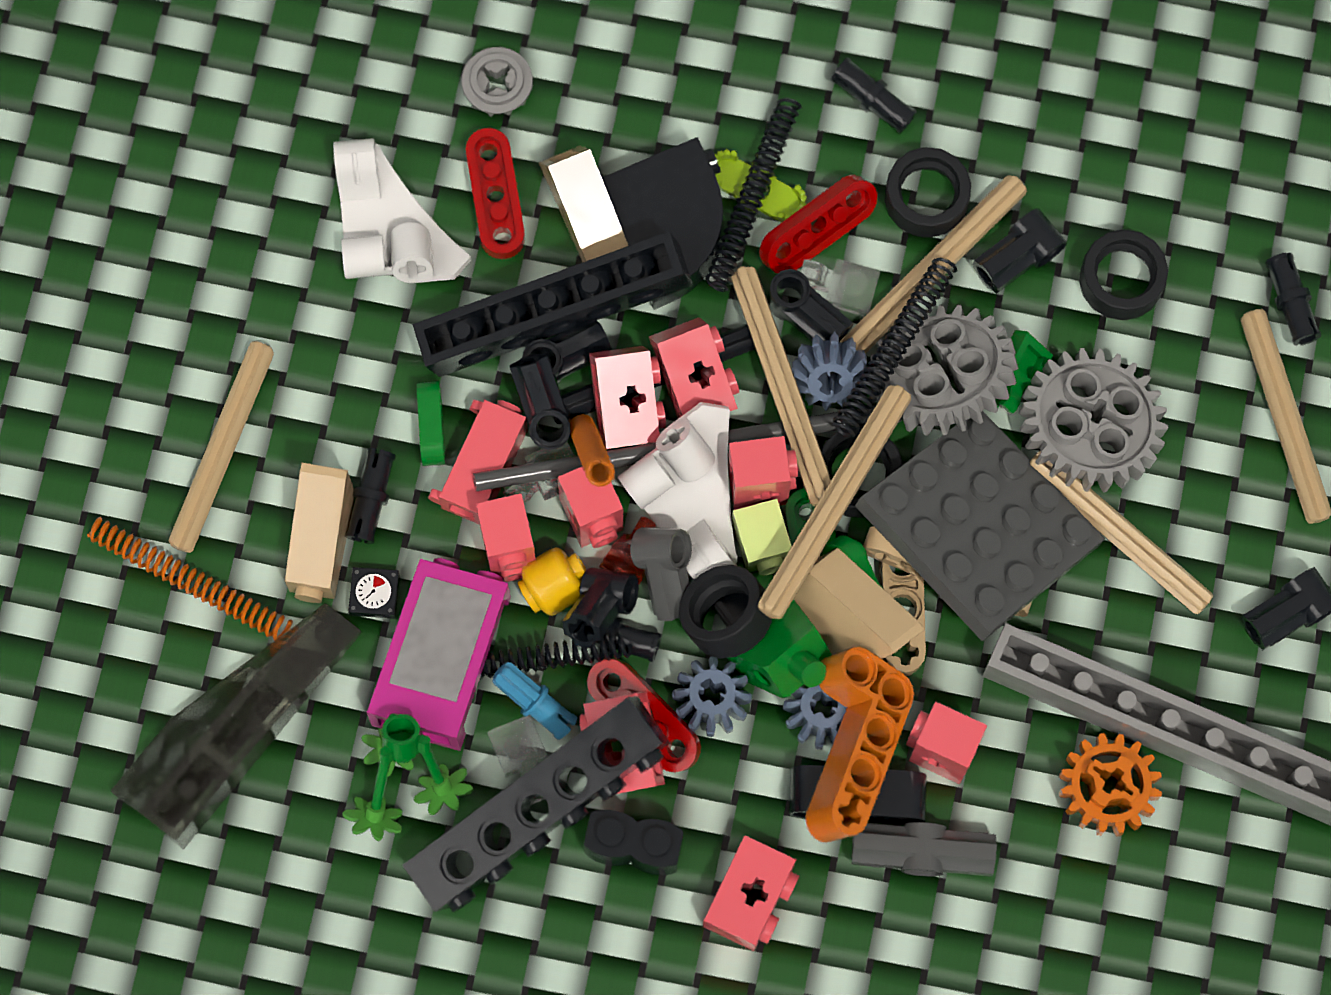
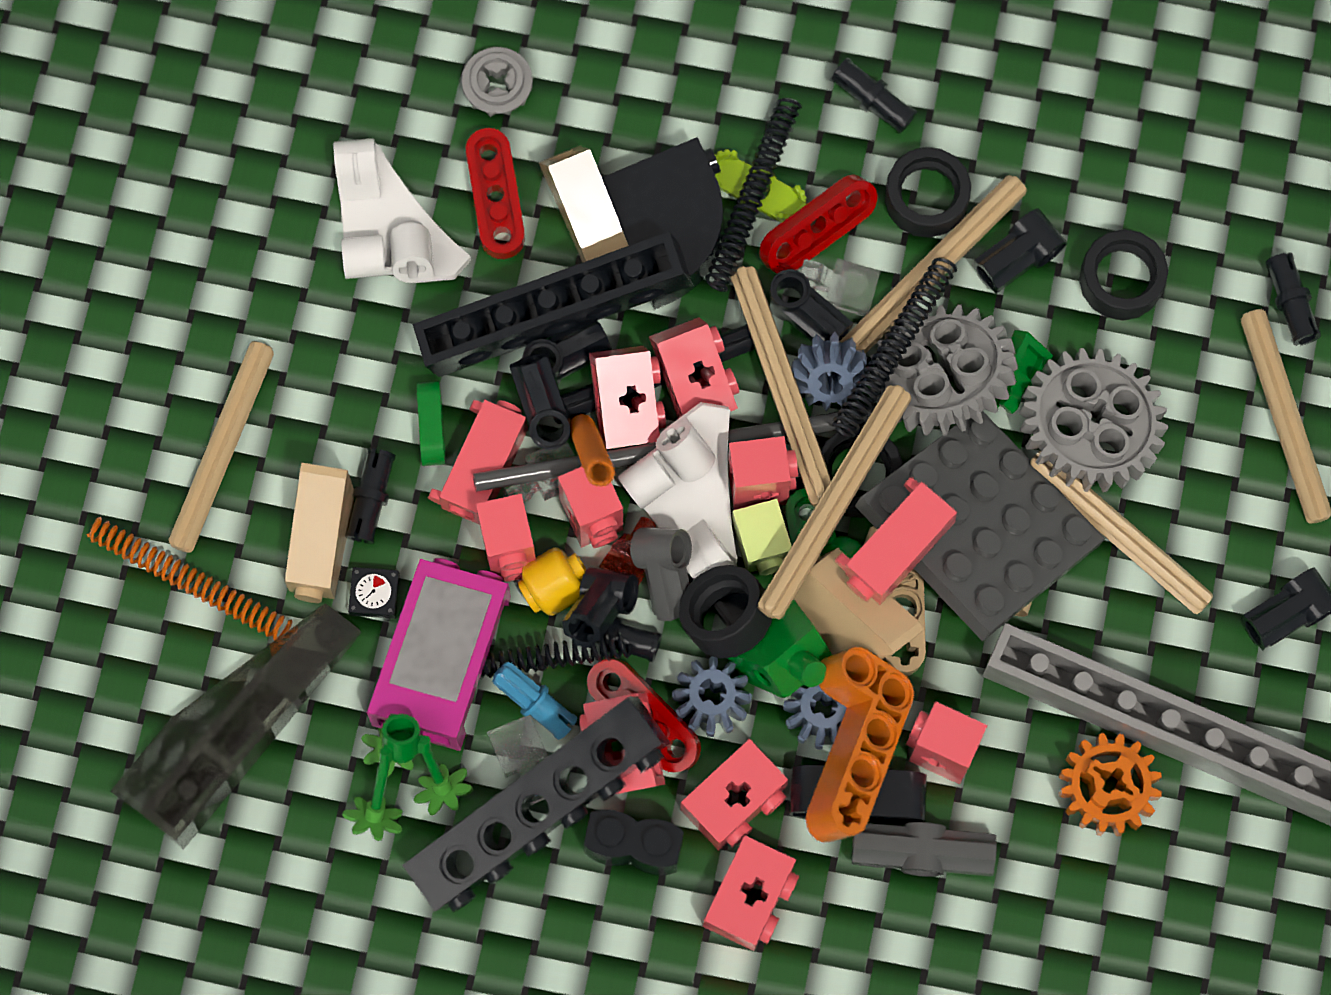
(744, 770): none -> coral brick
(898, 543): none -> coral brick

